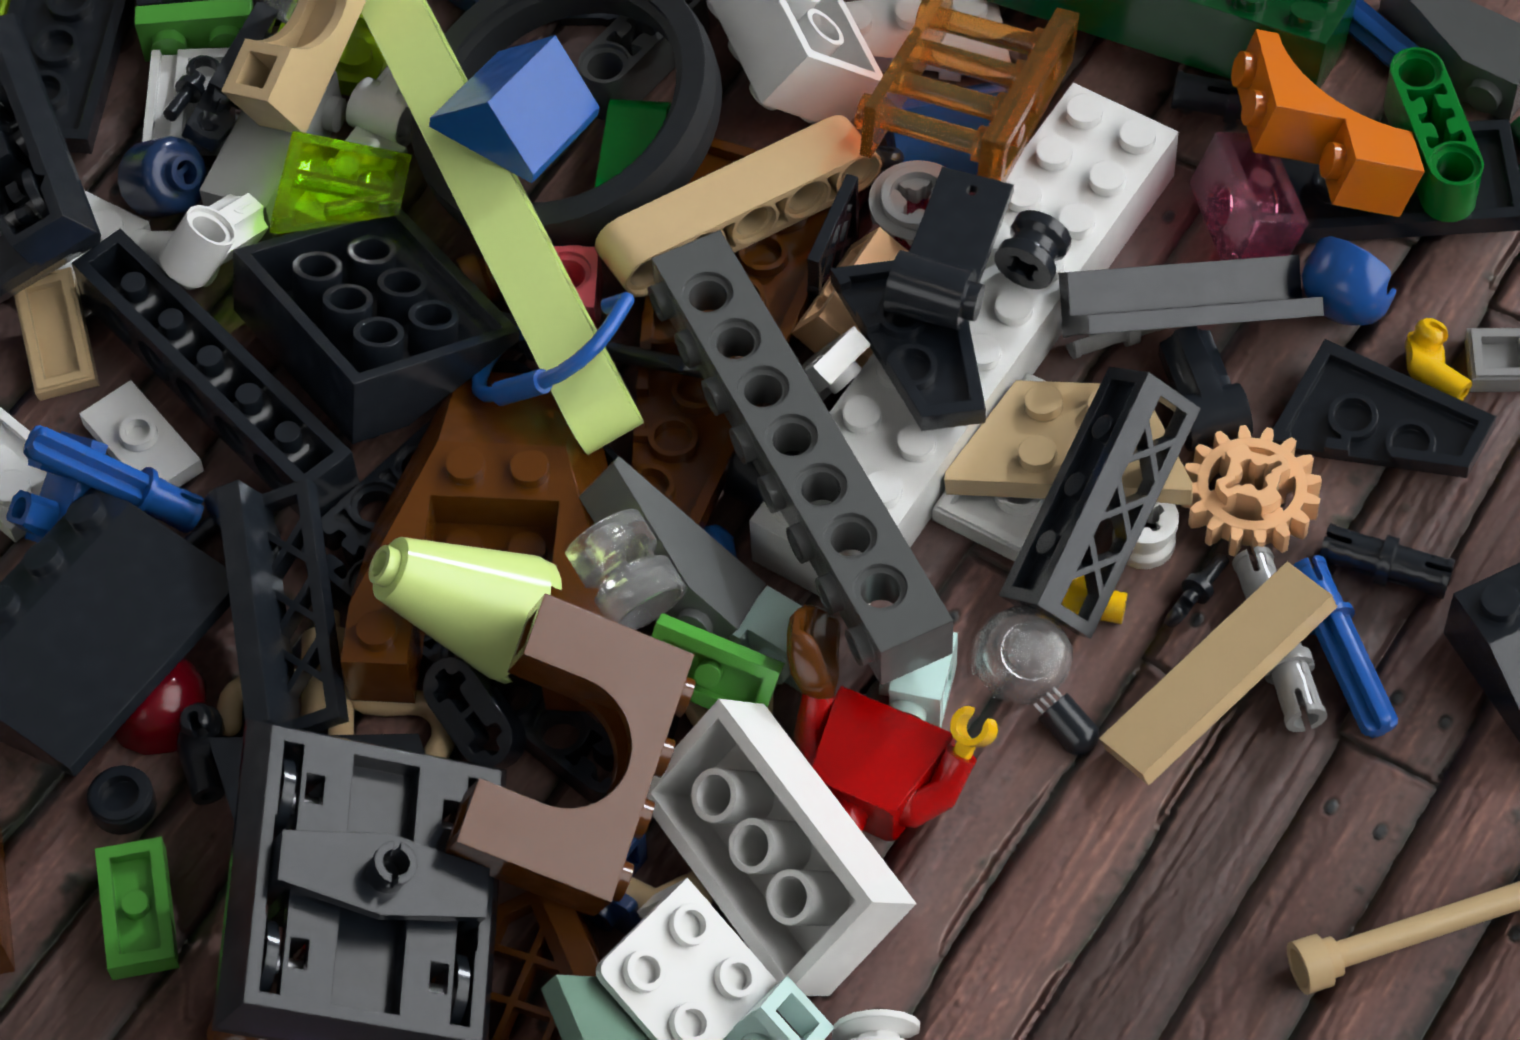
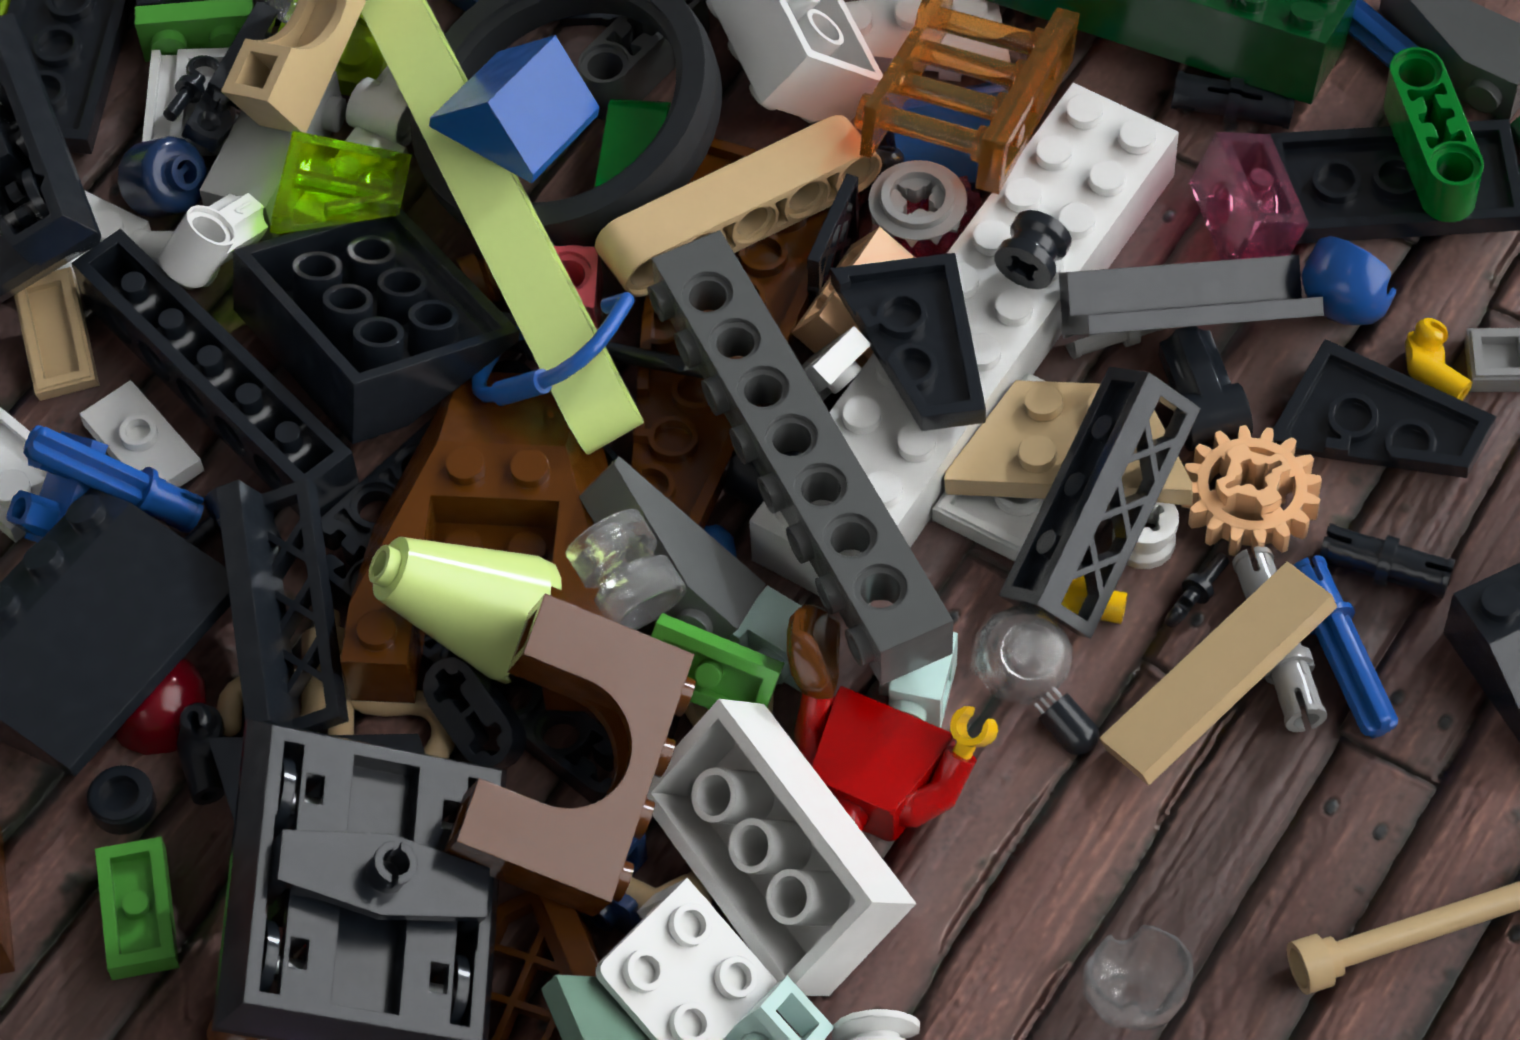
(949, 252): black door -> none
(1138, 979): none -> clear hair
(1291, 118): orange arch -> none

